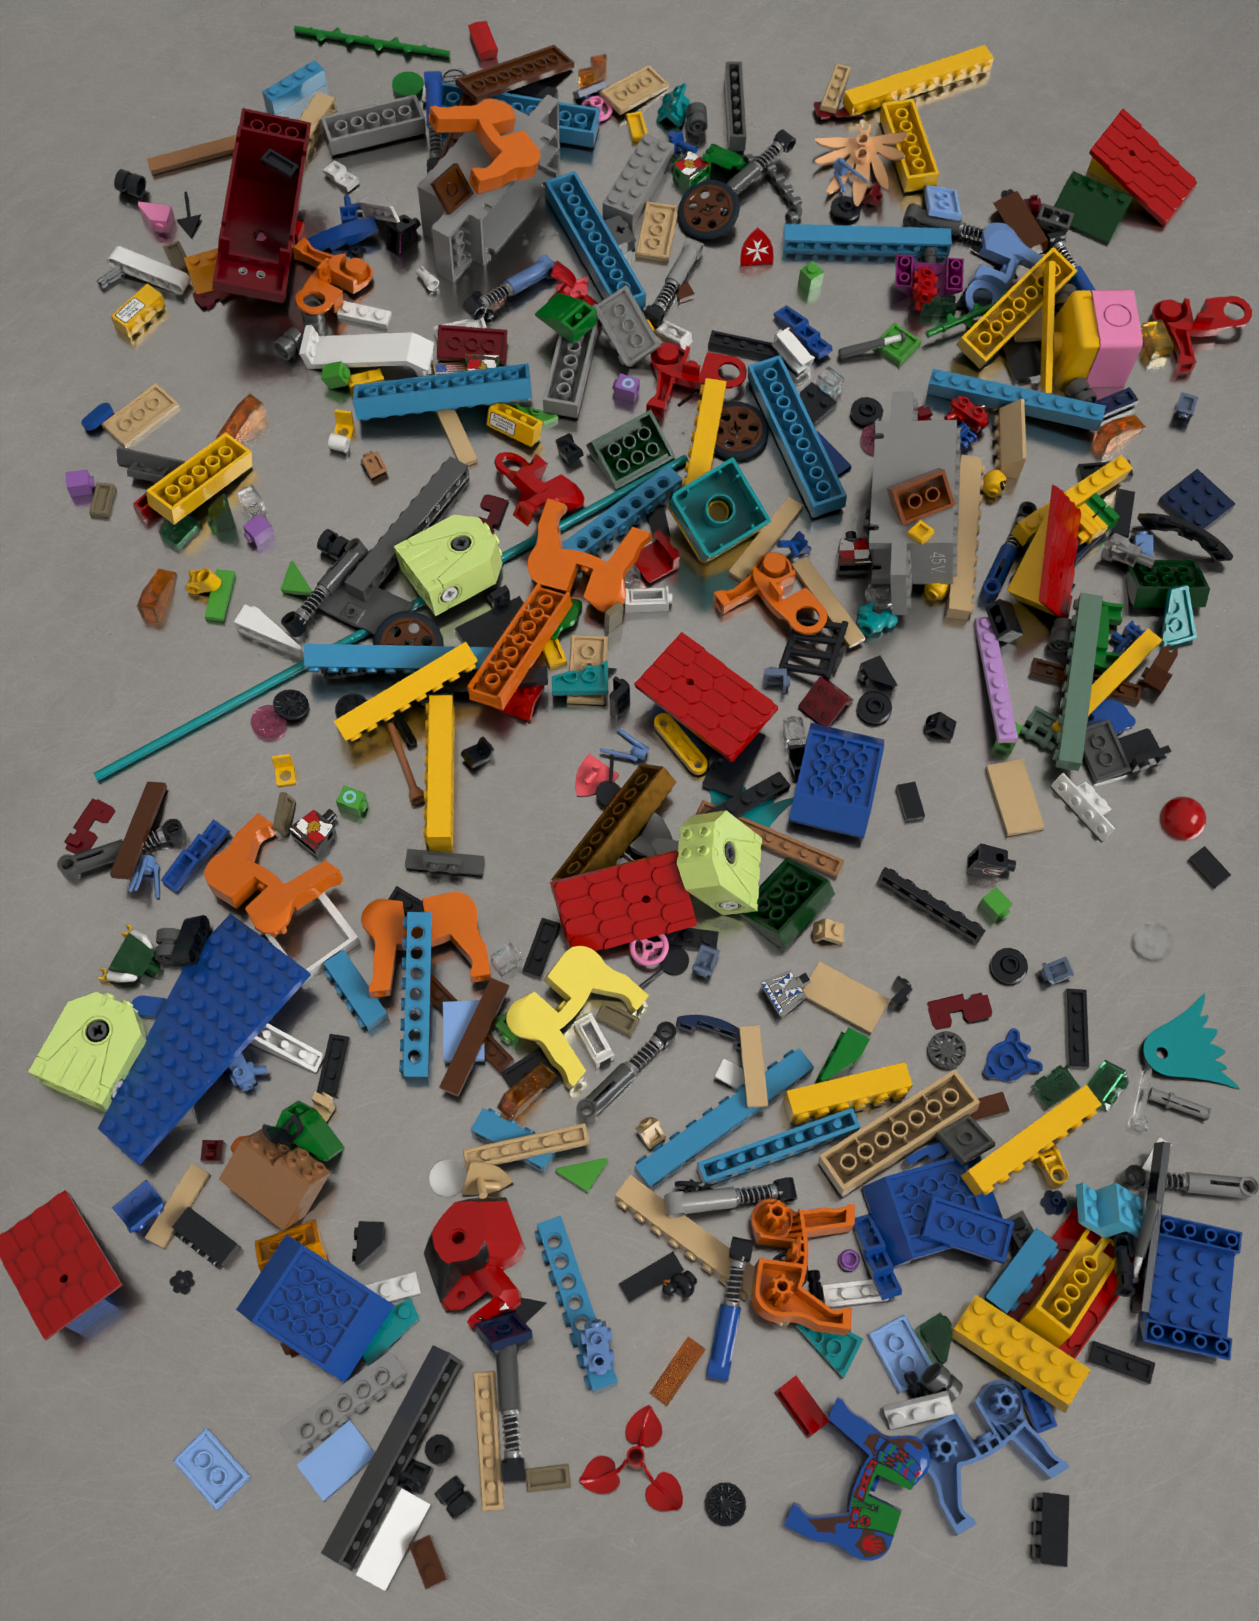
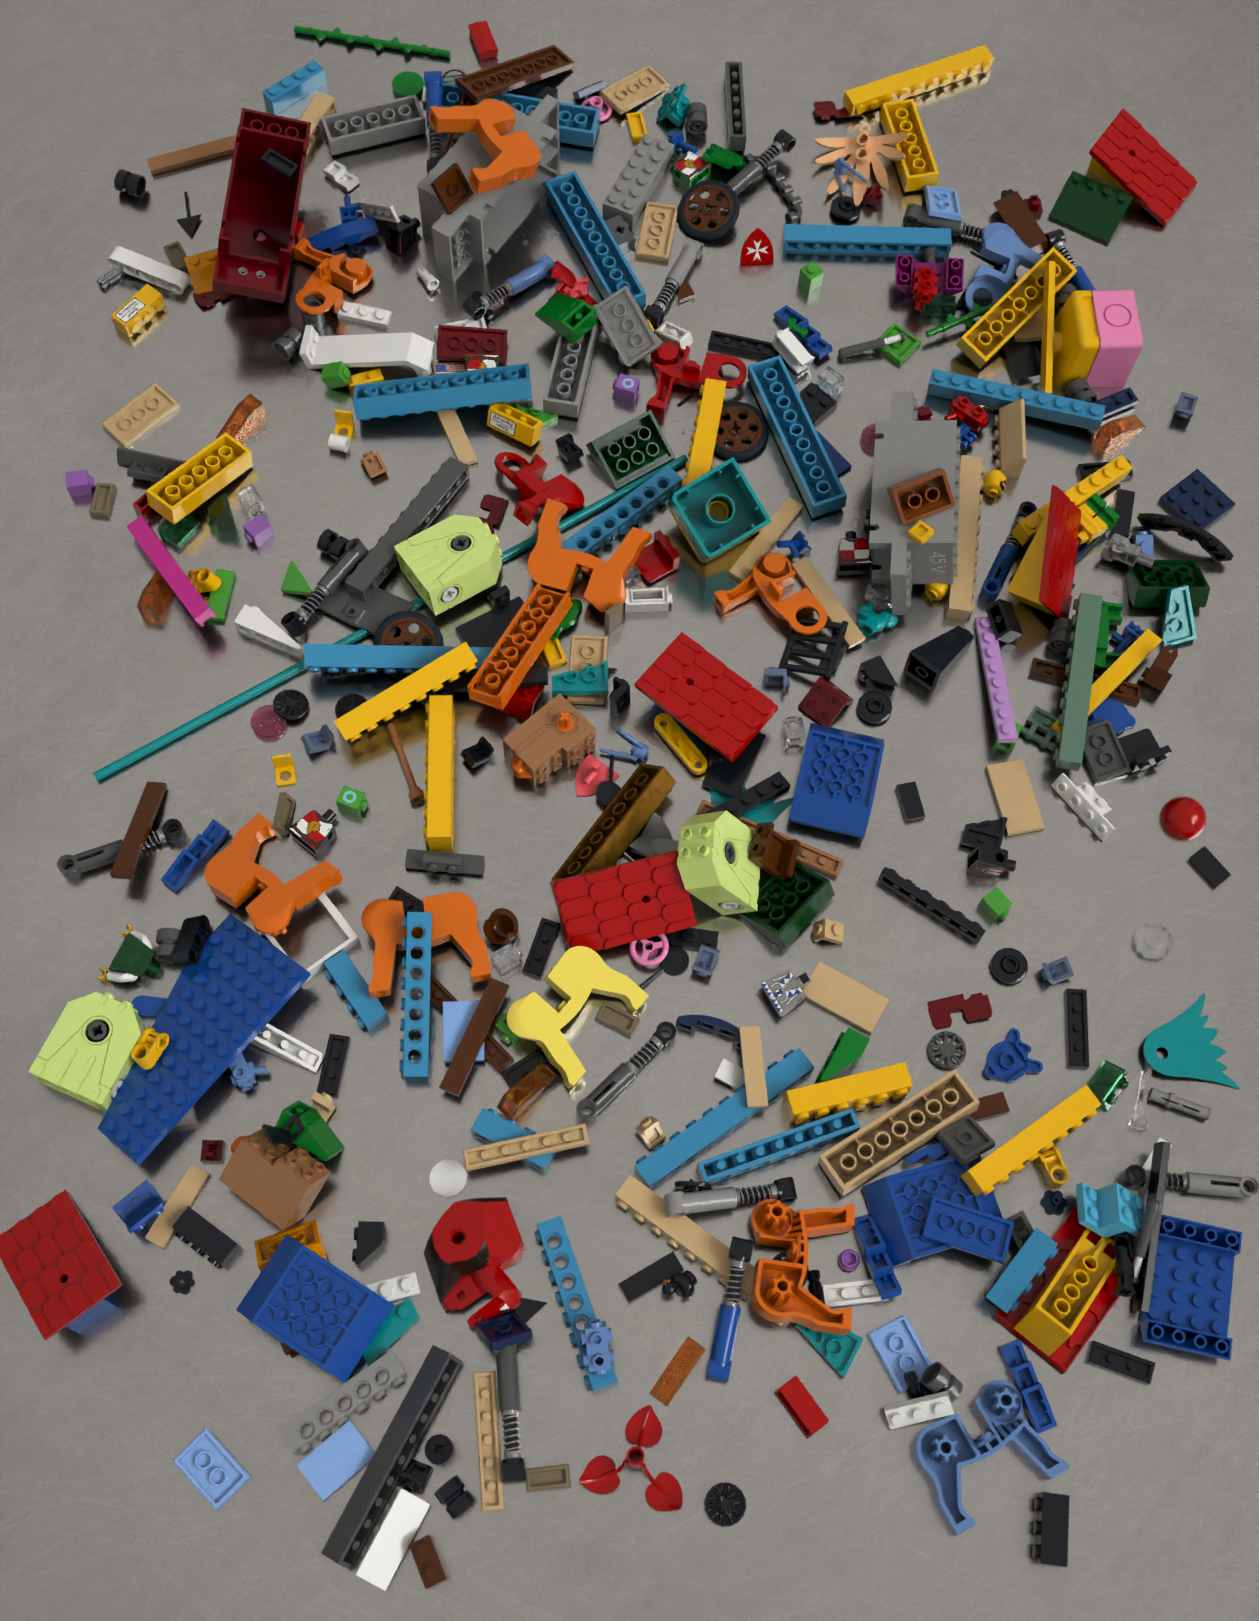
(83, 835): dark red piece -> none
(97, 416): blue tile -> none
(146, 866): medium blue plant -> none
(149, 1048): none -> yellow piece
(157, 216): bright pink slope -> none
(171, 571): none -> dark pink tile
(318, 740): none -> sand blue bracket
(404, 729): black axle -> none
(484, 1179): tan shield -> none
(501, 926): none -> reddish brown helmet
(548, 739): none -> medium nougat piece
(583, 1174): bright green tile -> none
(591, 75): clear orange slope -> none
(593, 1039): white window -> none
(658, 521): black tile -> none
(773, 852): none -> reddish brown panel
(791, 323): none -> green piece
(795, 757): black bracket -> none
(835, 88): tan tile -> none
(866, 411): black wheel -> none
(871, 1522): animal -> none
(901, 997): black bracket -> none
(937, 657): none -> black slope
(937, 1336): clear green slope -> none
(940, 724): black bracket -> none
(986, 832): none -> black wing
(1020, 1353): yellow brick -> none
(1054, 218): dark grey brick -> none
(1055, 1087): clear green bracket -> none
(1156, 340): clear yellow brick -> none
(1209, 322): red animal -> none

